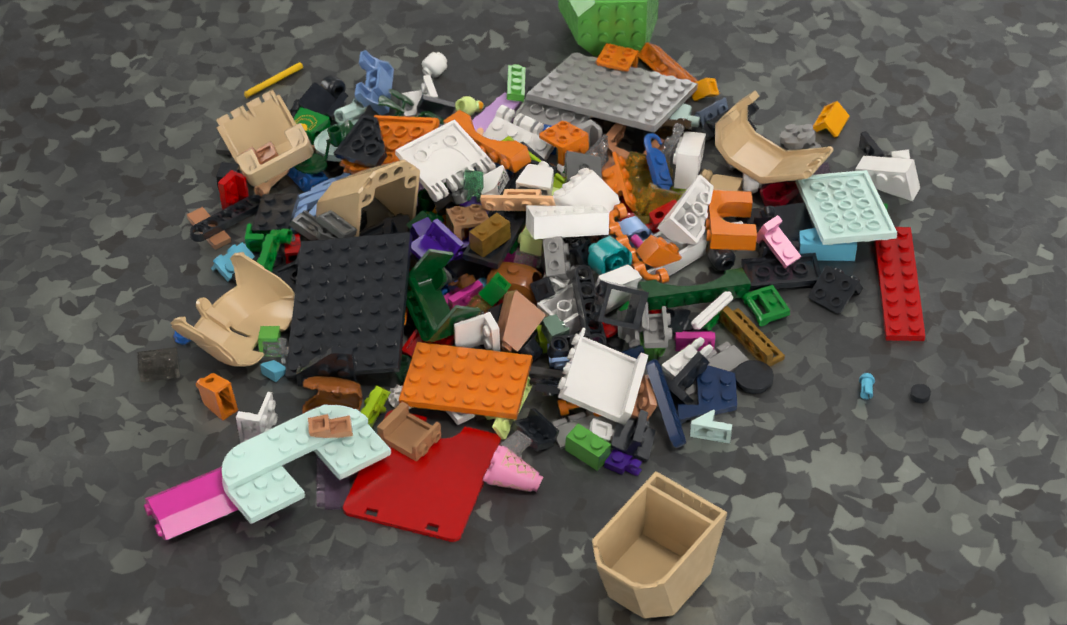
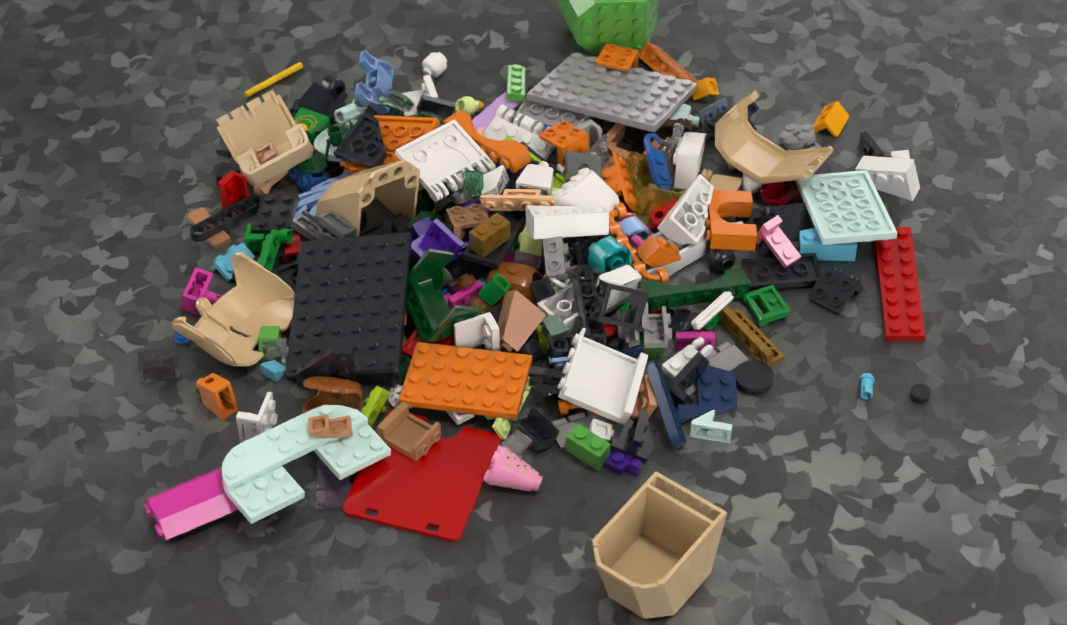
(197, 288): none -> dark pink brick

